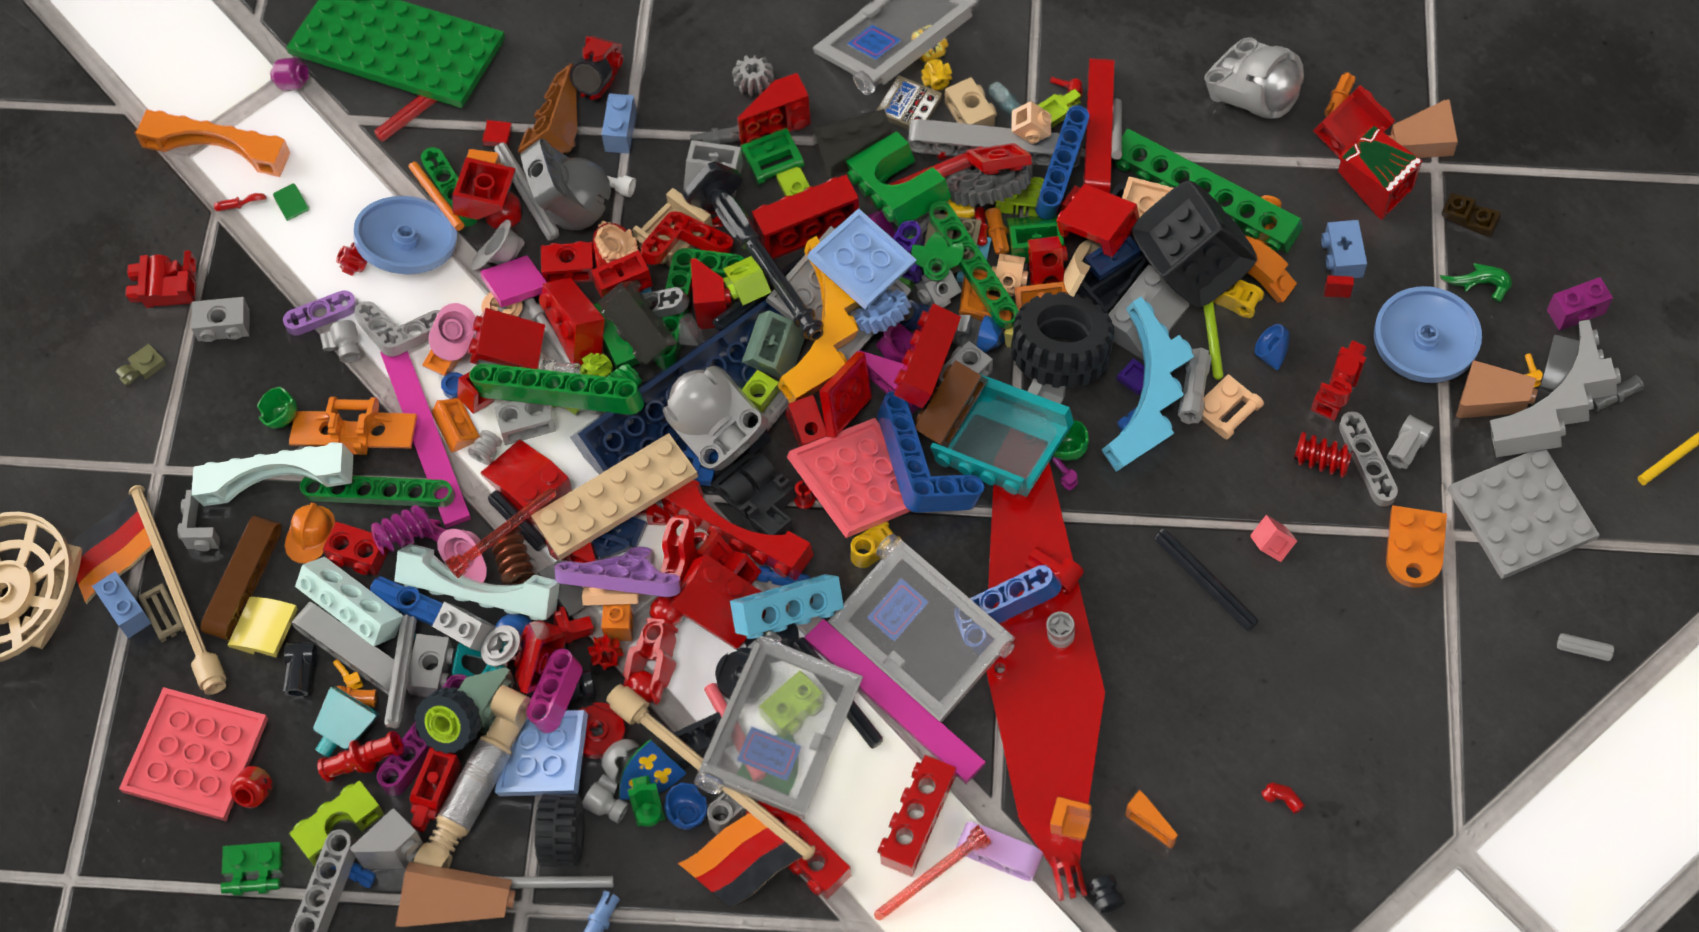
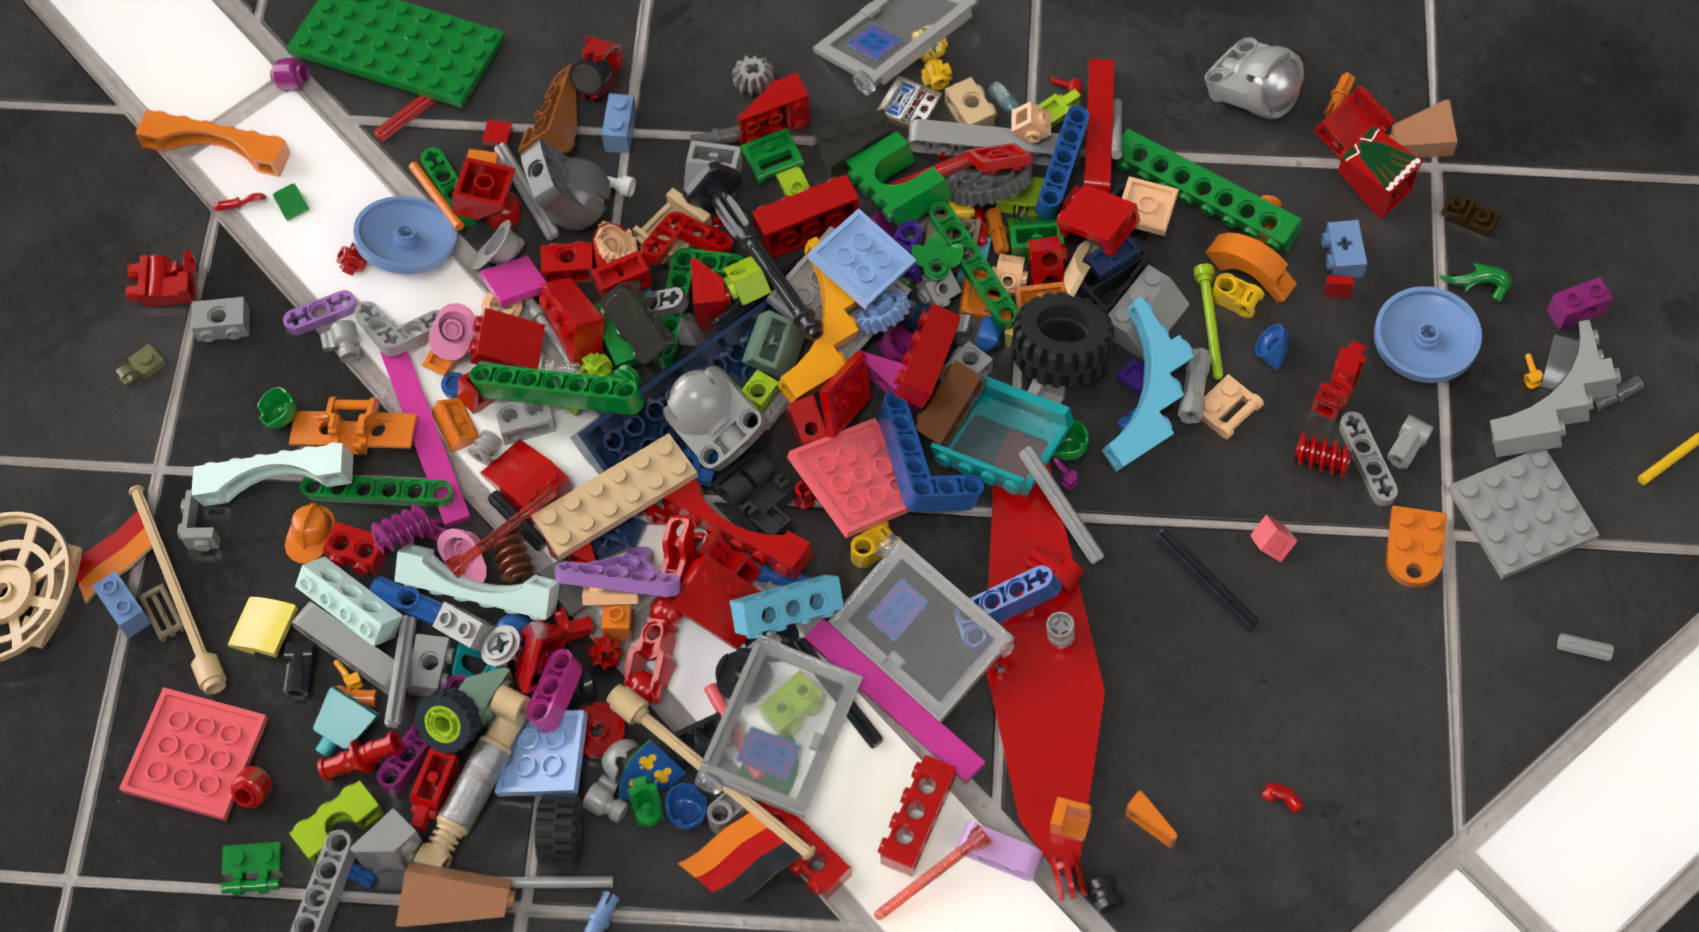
(241, 577): reddish brown beam -> none
(1061, 504): none -> light grey axle
(1194, 244): black piece -> none
(1495, 392): nougat slope -> none

